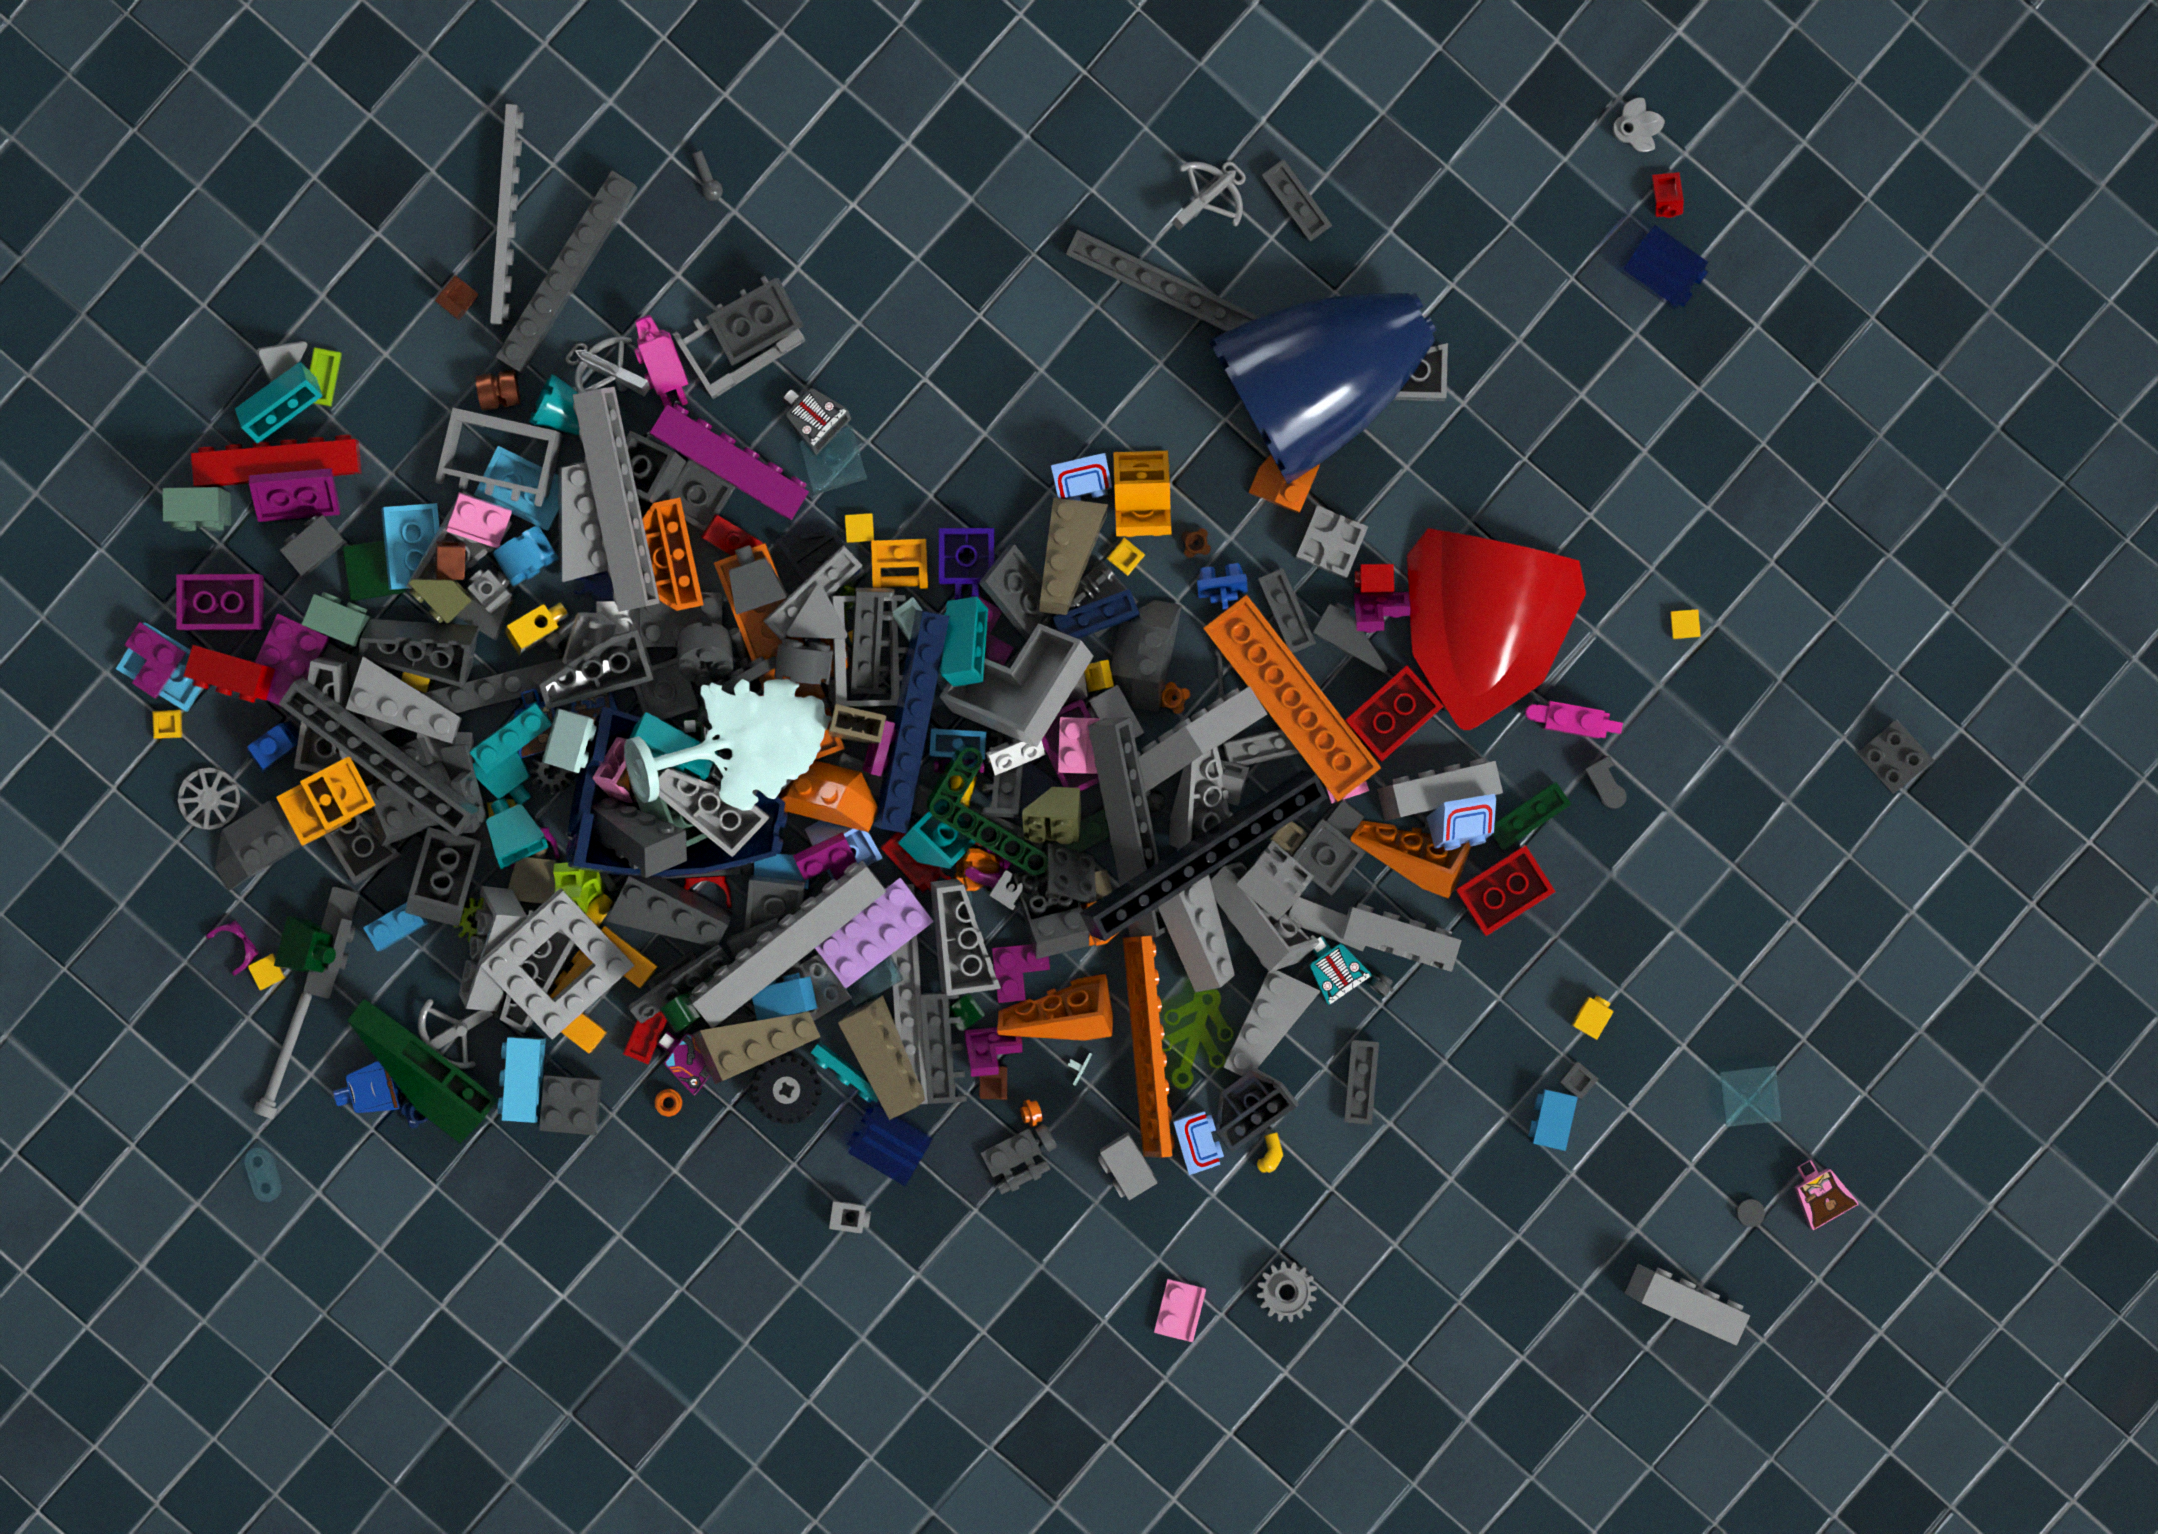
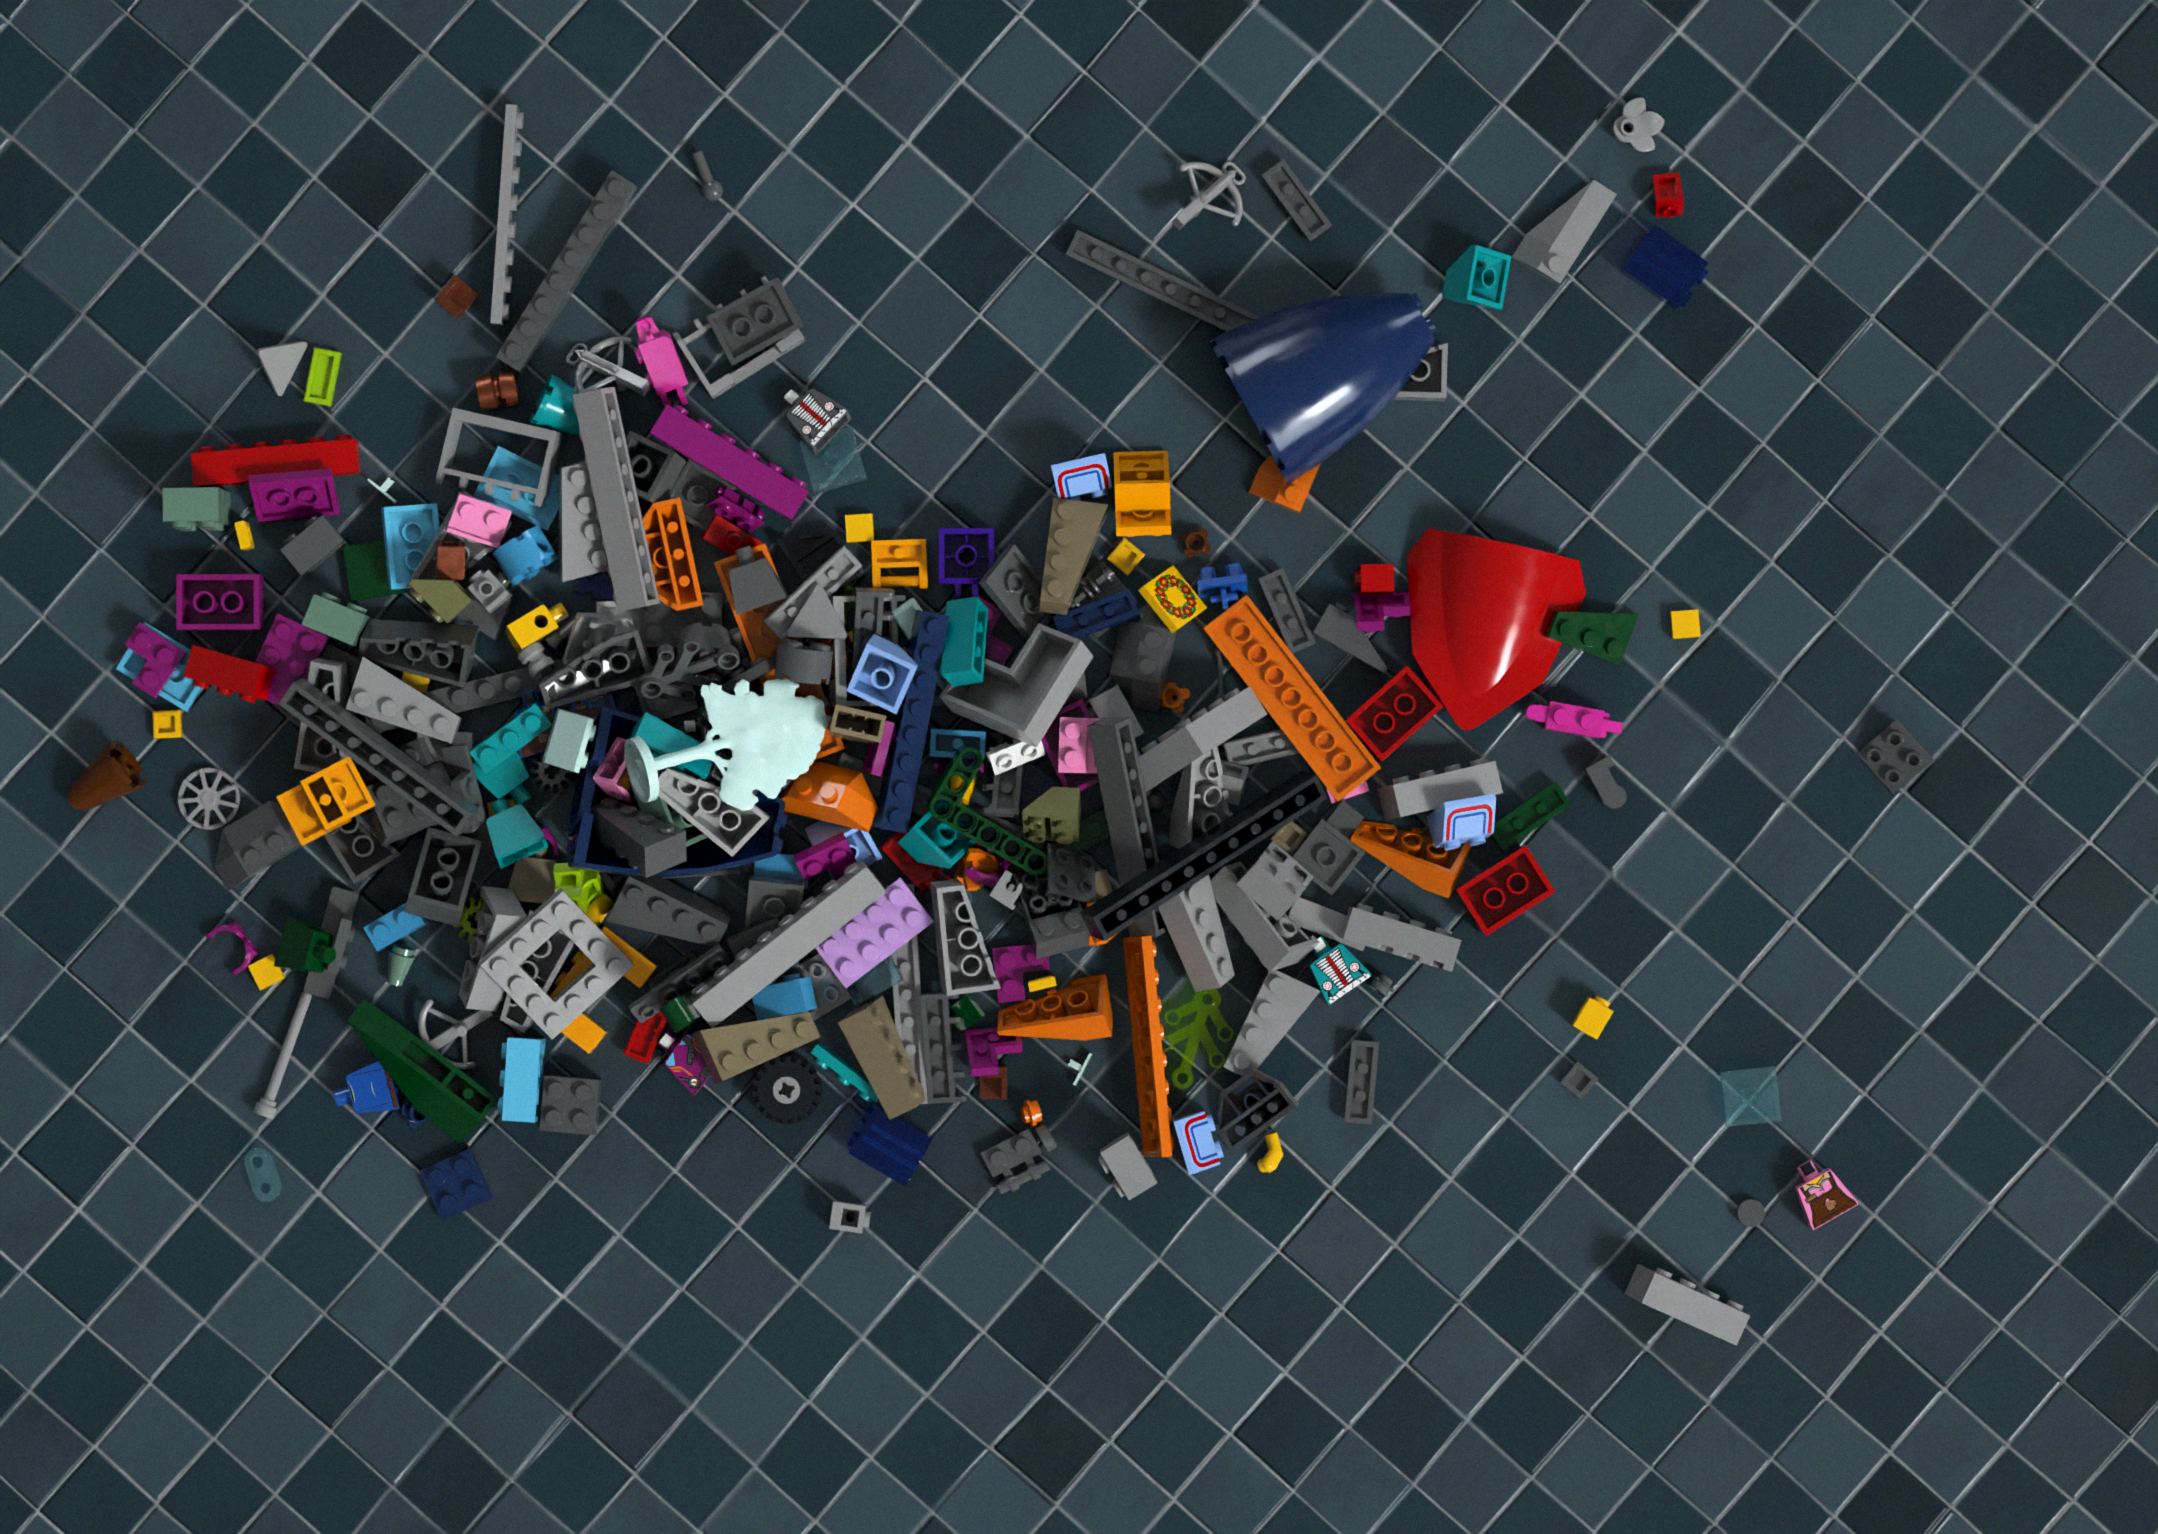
(106, 778): none -> reddish brown cone
(244, 535): none -> yellow tile
(274, 746): blue torso -> none
(278, 402): teal brick -> none
(384, 488): none -> light aqua piece
(399, 963): none -> sand green cone
(456, 1184): none -> dark blue plate
(536, 660): none -> light grey wheel
(655, 683): none -> dark grey plant
(659, 1102): orange plate -> none
(720, 880): red cap -> none
(746, 515): none -> magenta hinge
(883, 674): none -> light blue slope
(1042, 983): none -> yellow tile
(1098, 676): yellow plate -> none
(1172, 599): none -> yellow tile
(1180, 1310): bright pink plate -> none
(1297, 1302): light grey gear -> none
(1331, 542): light grey piece -> none
(1478, 278): none -> teal slope
(1553, 1119): dark azure brick -> none
(1561, 236): none -> light grey wedge
(1594, 633): none -> dark green wing

